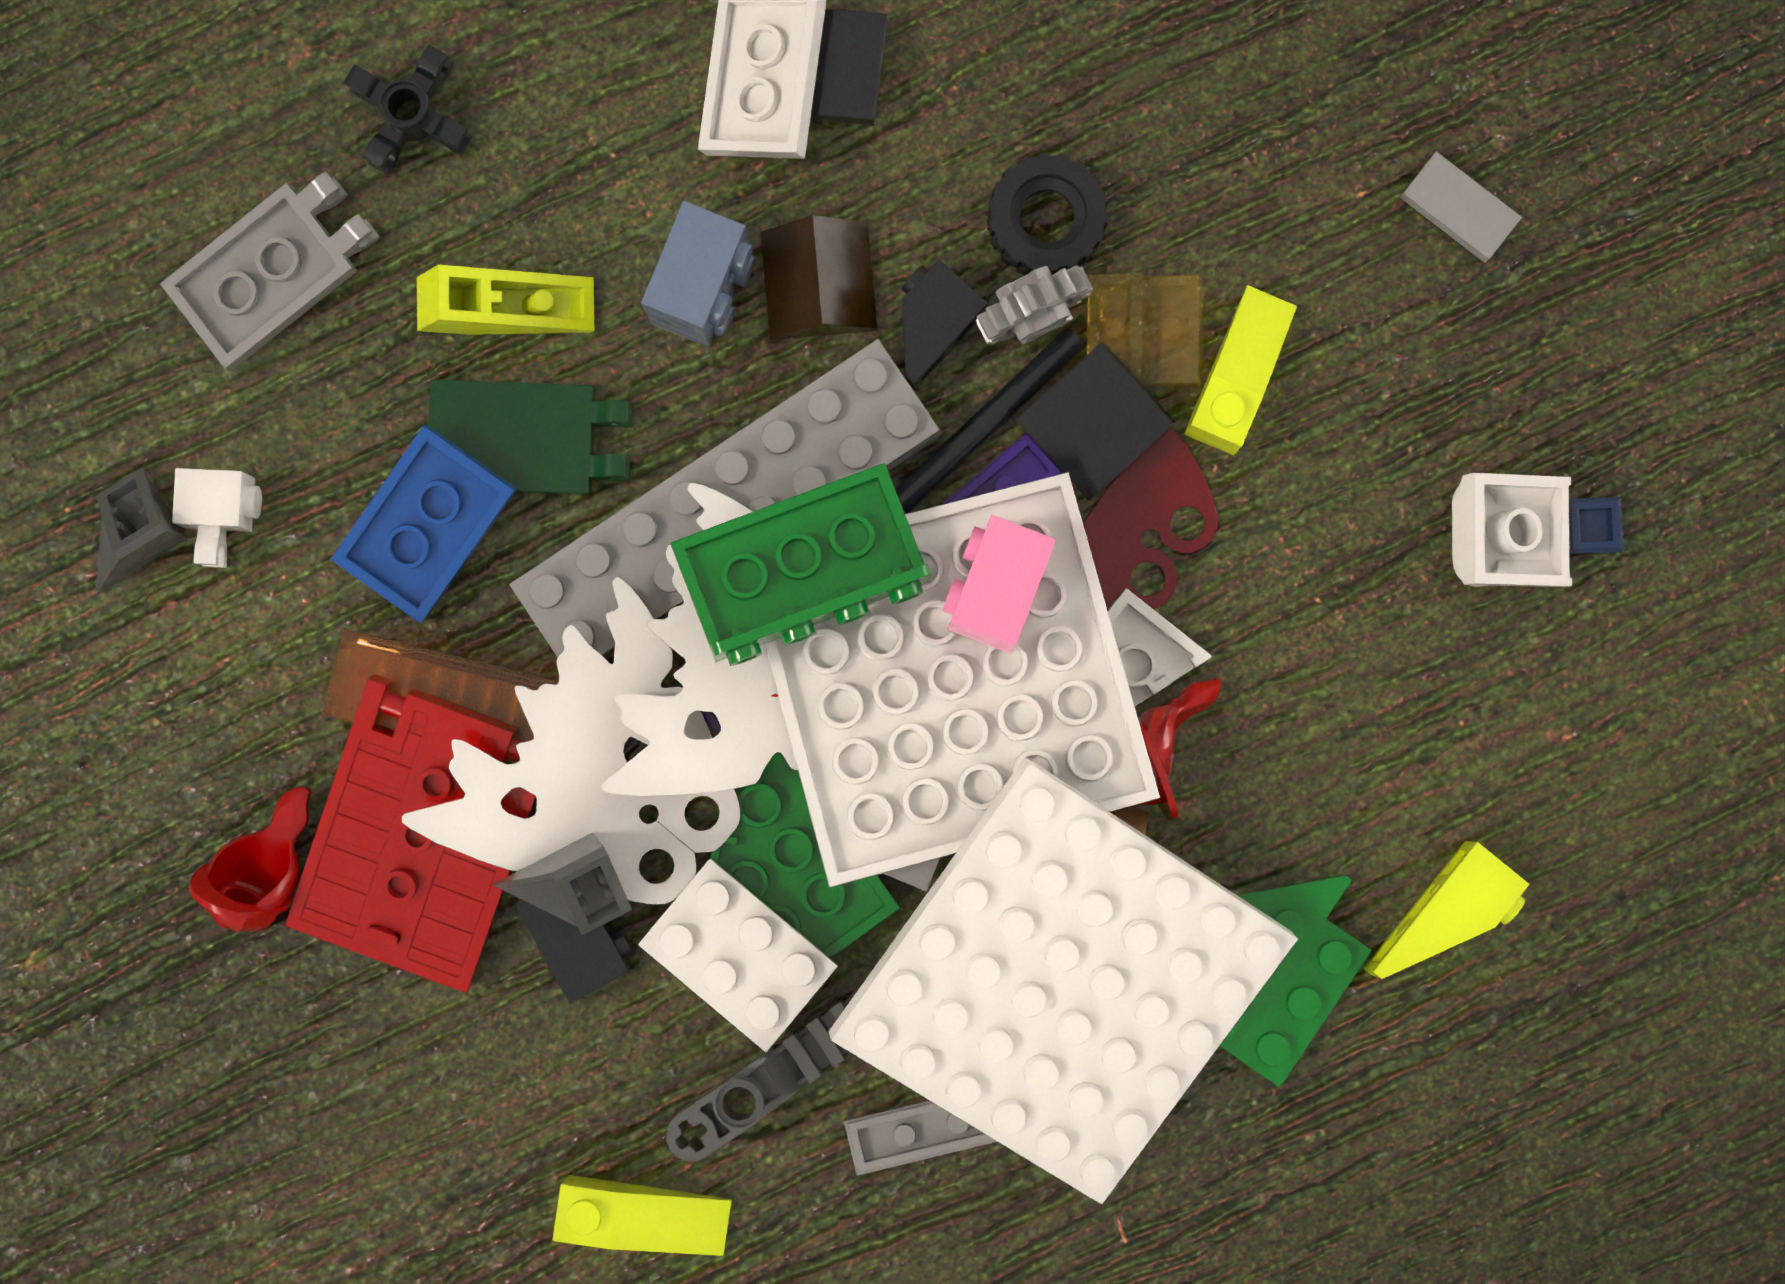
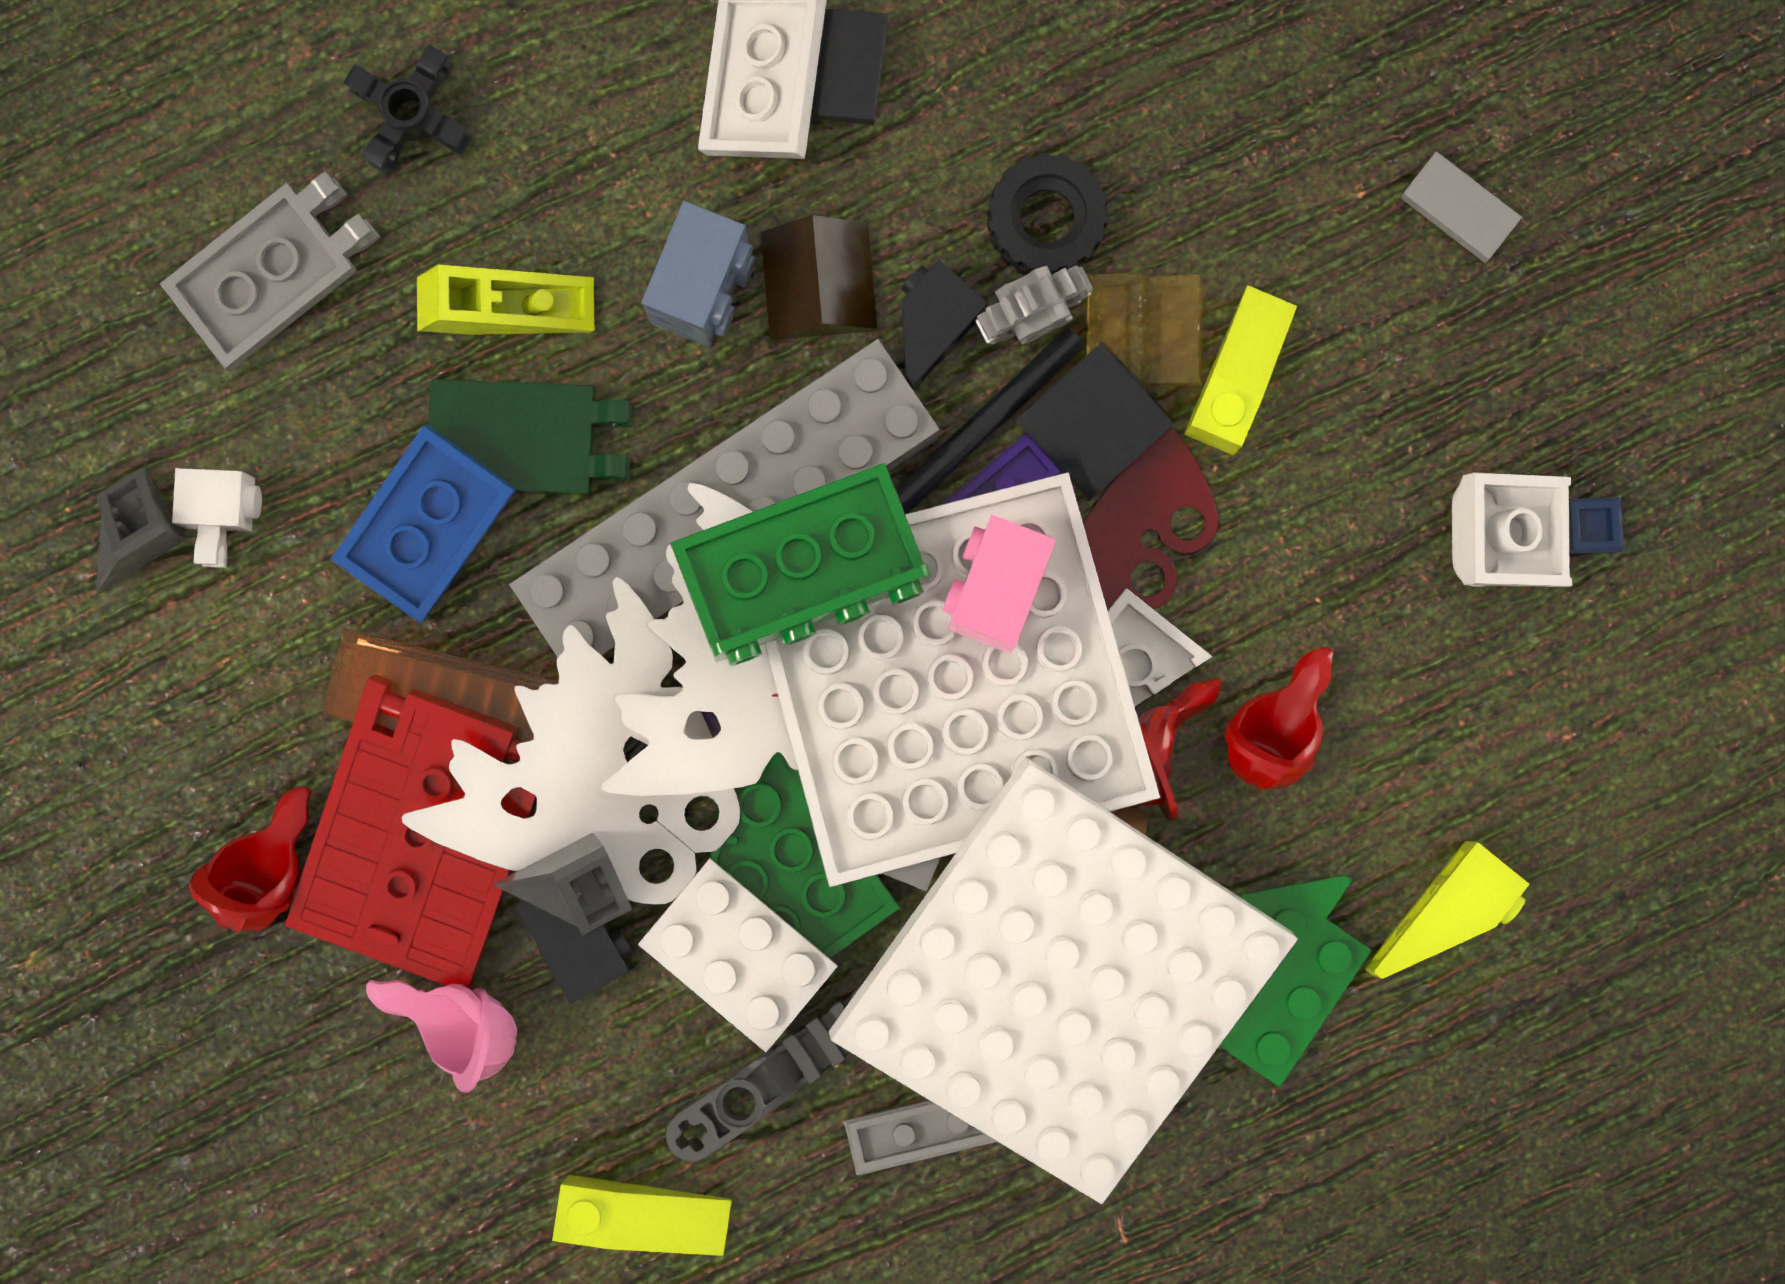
(460, 1027): none -> bright pink piece
(1280, 731): none -> red piece

